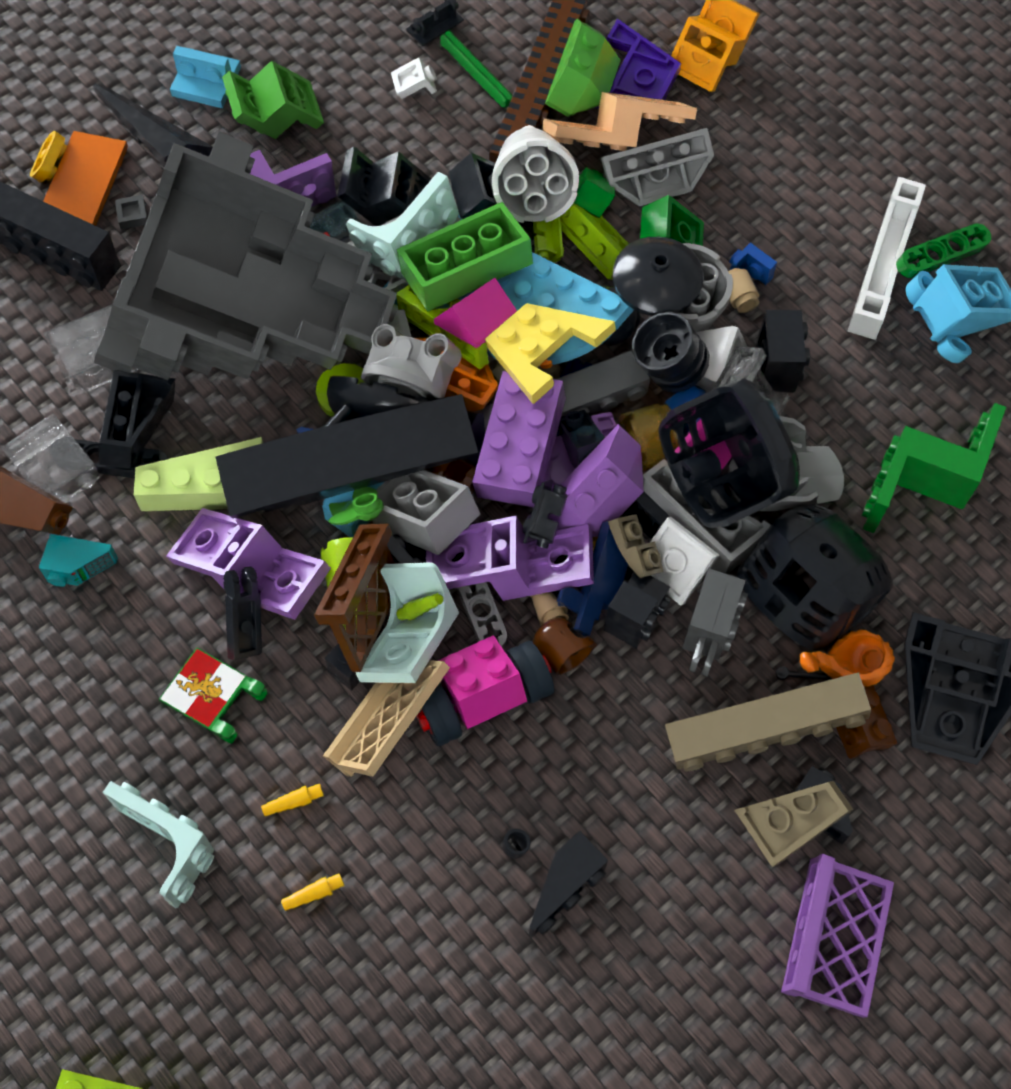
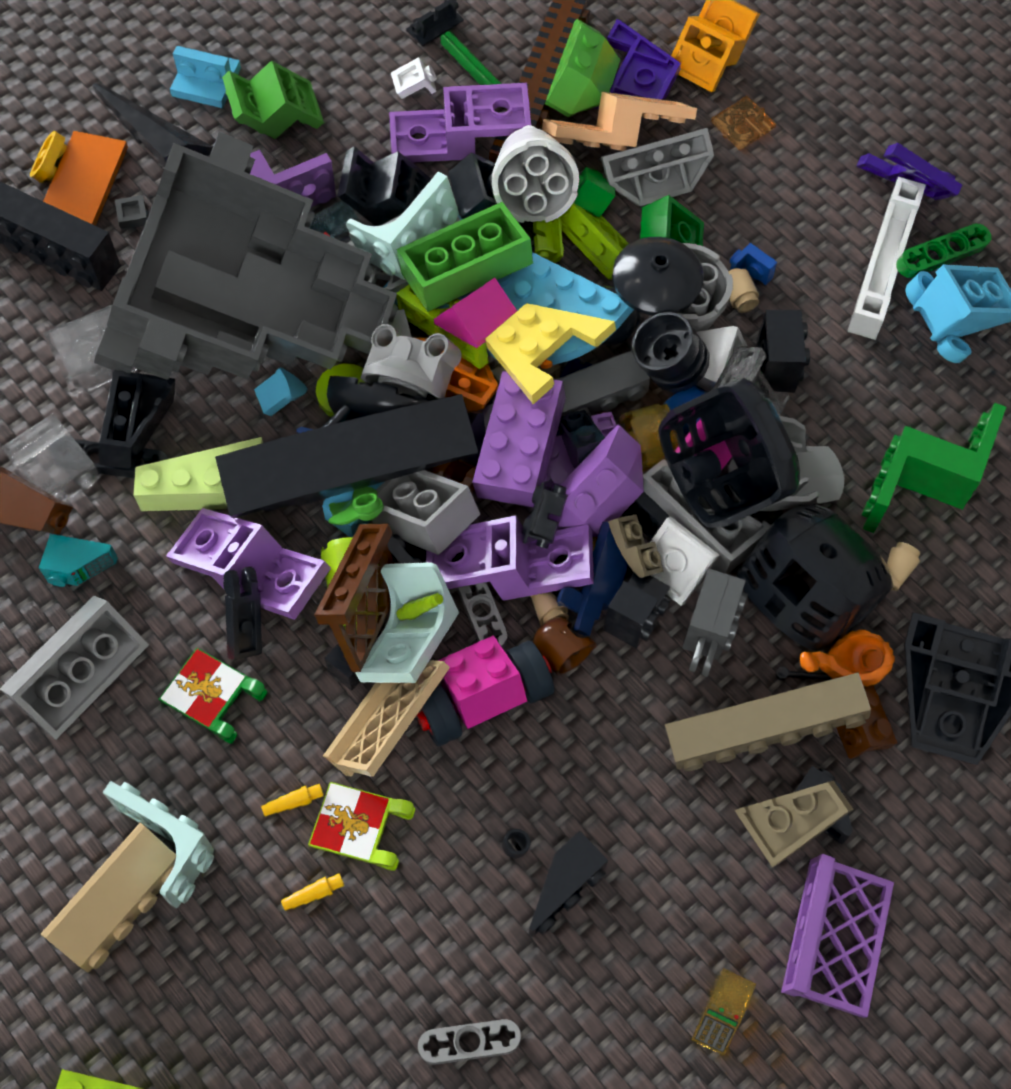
(74, 666): none -> light grey slope
(112, 899): none -> tan slope
(279, 391): none -> medium azure tile
(354, 822): none -> flag
(441, 1034): none -> light grey beam
(466, 116): none -> medium lavender bracket
(723, 1011): none -> clear yellow slope
(743, 122): none -> clear orange piece
(902, 562): none -> tan cone
(911, 167): none -> dark purple wing

